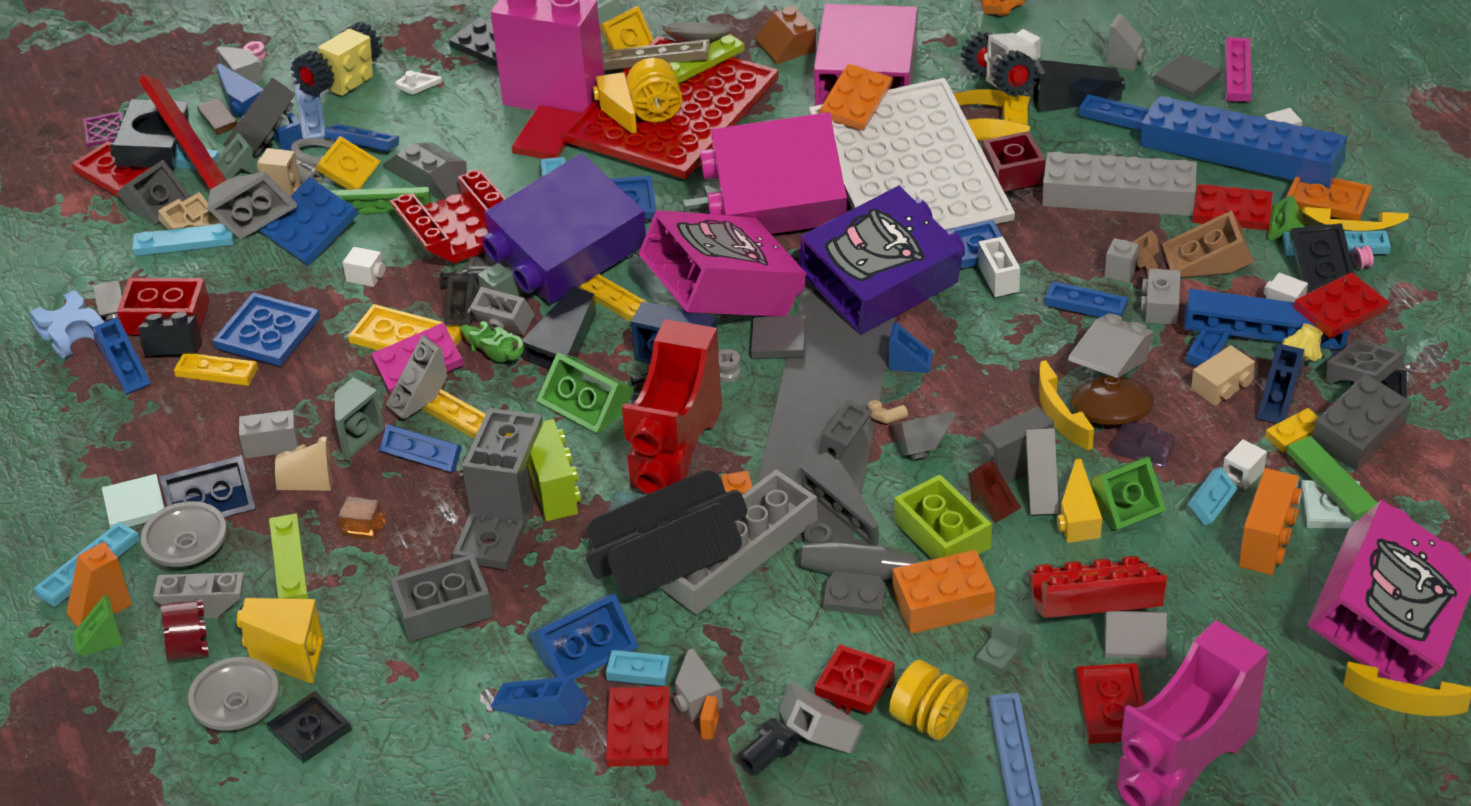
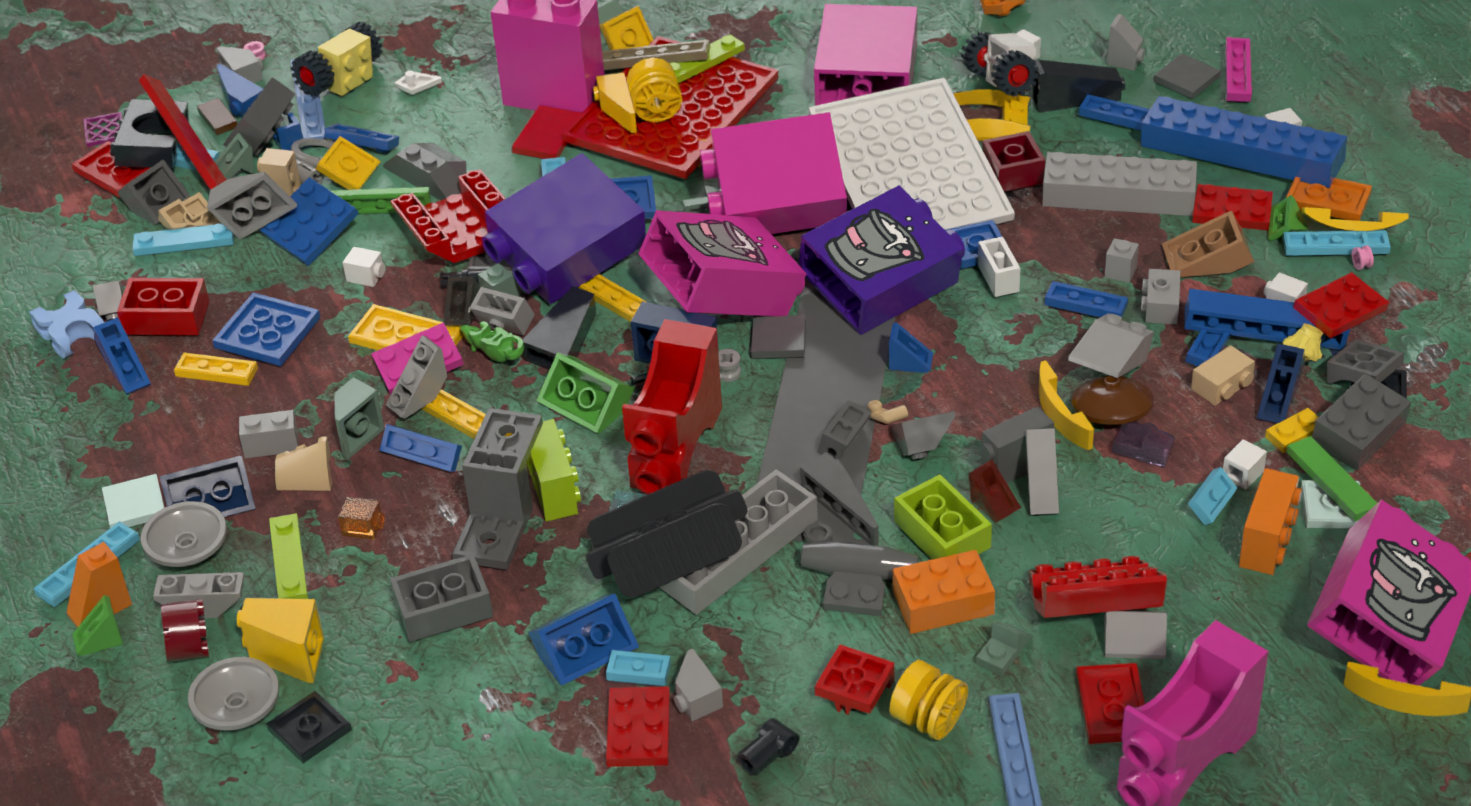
(170, 334): black brick -> none
(476, 41): plate -> none
(543, 700): blue slope -> none
(696, 31): light grey dish -> none
(709, 717): orange tile -> none
(737, 481): orange plate -> none
(787, 35): dark orange slope -> none
(818, 720): light grey slope -> none
(856, 96): orange plate -> none
(1079, 510): yellow slope -> none
(1128, 494): bright green brick -> none
(1147, 249): medium nougat plate -> none
(1321, 254): black plate -> none

